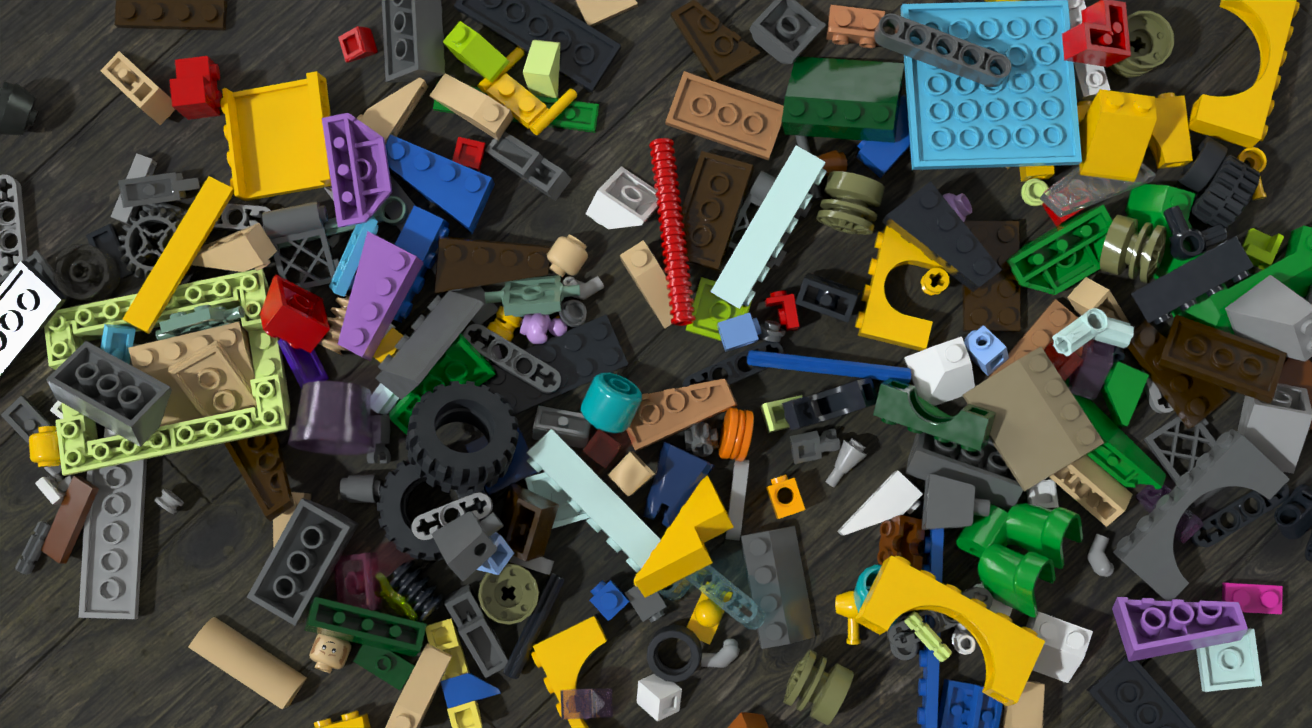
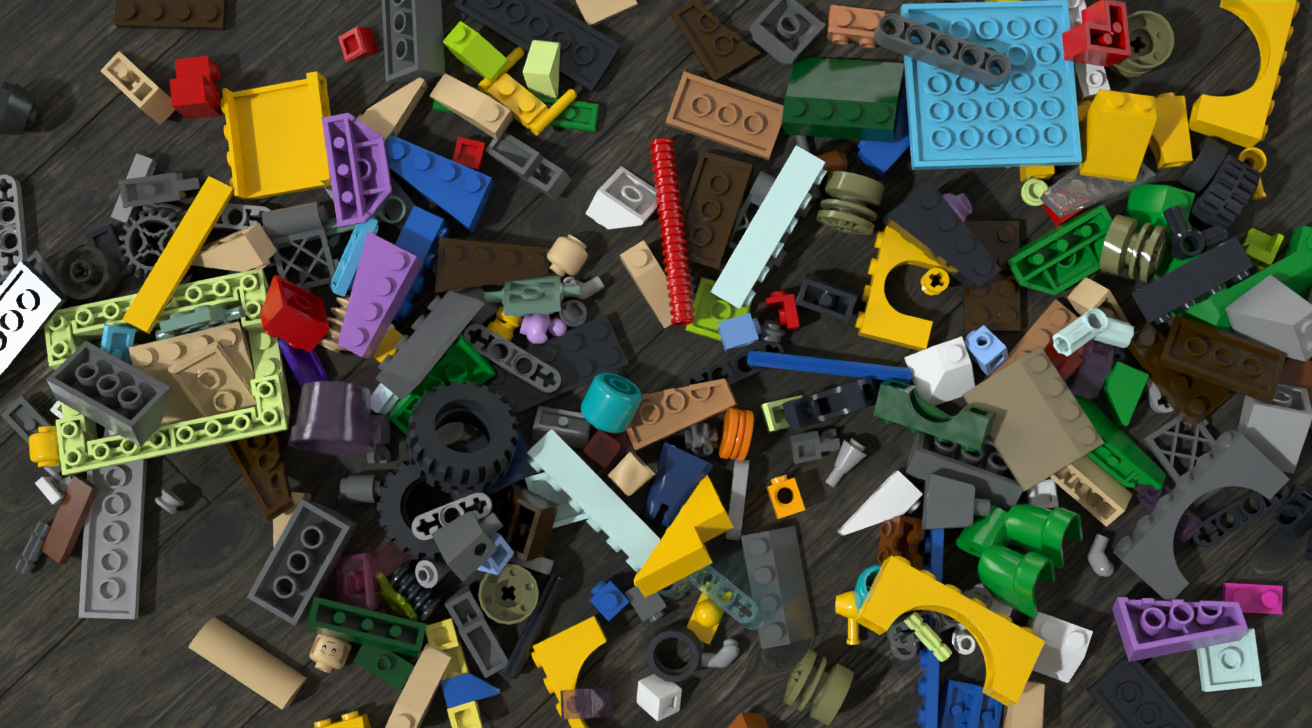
(431, 572): none -> light grey cone

